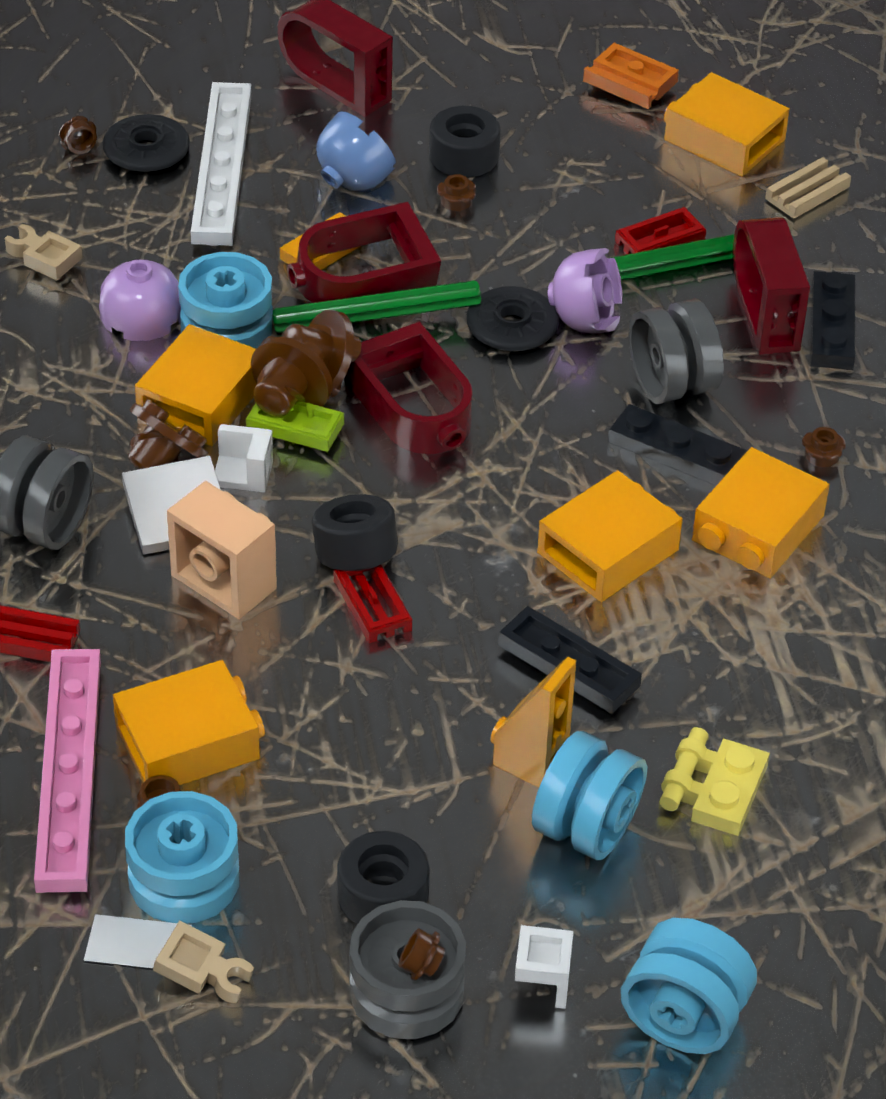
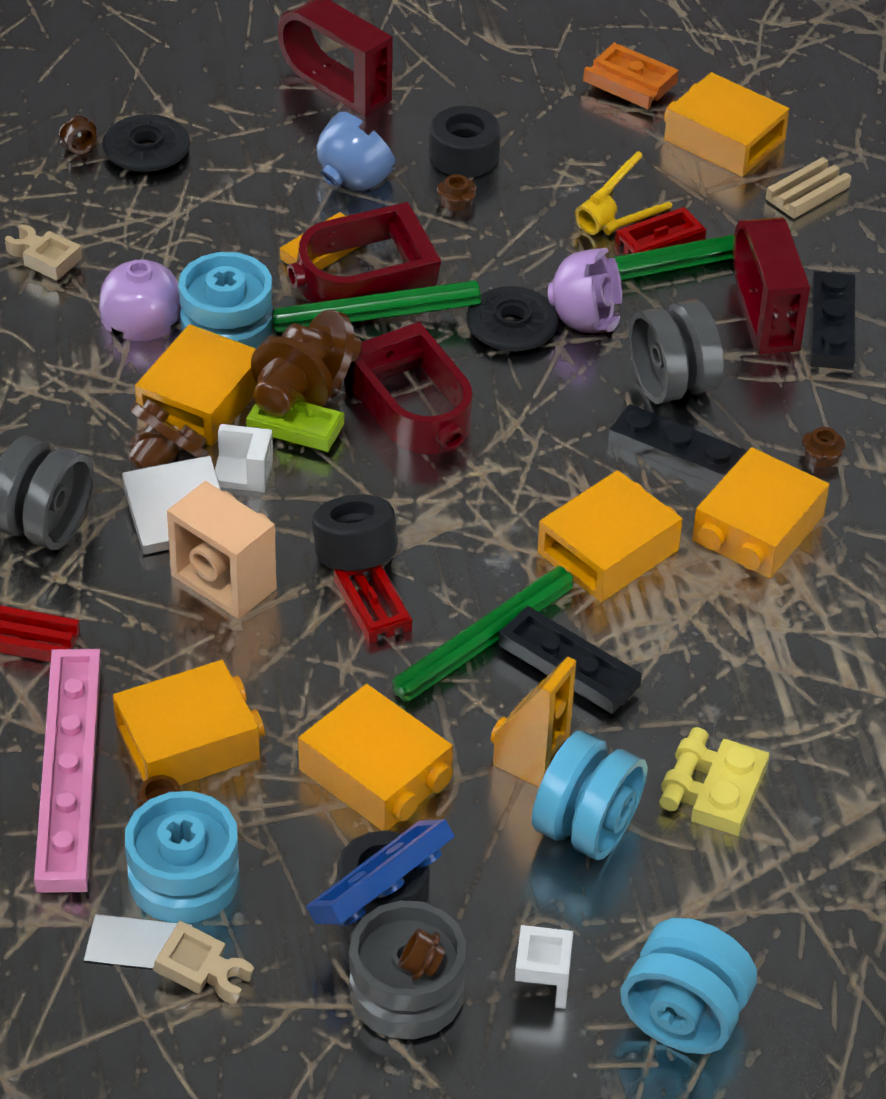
(221, 164): white plate -> none
(376, 757): none -> light orange brick
(381, 873): none -> blue plate
(479, 635): none -> green axle
(600, 209): none -> yellow plant

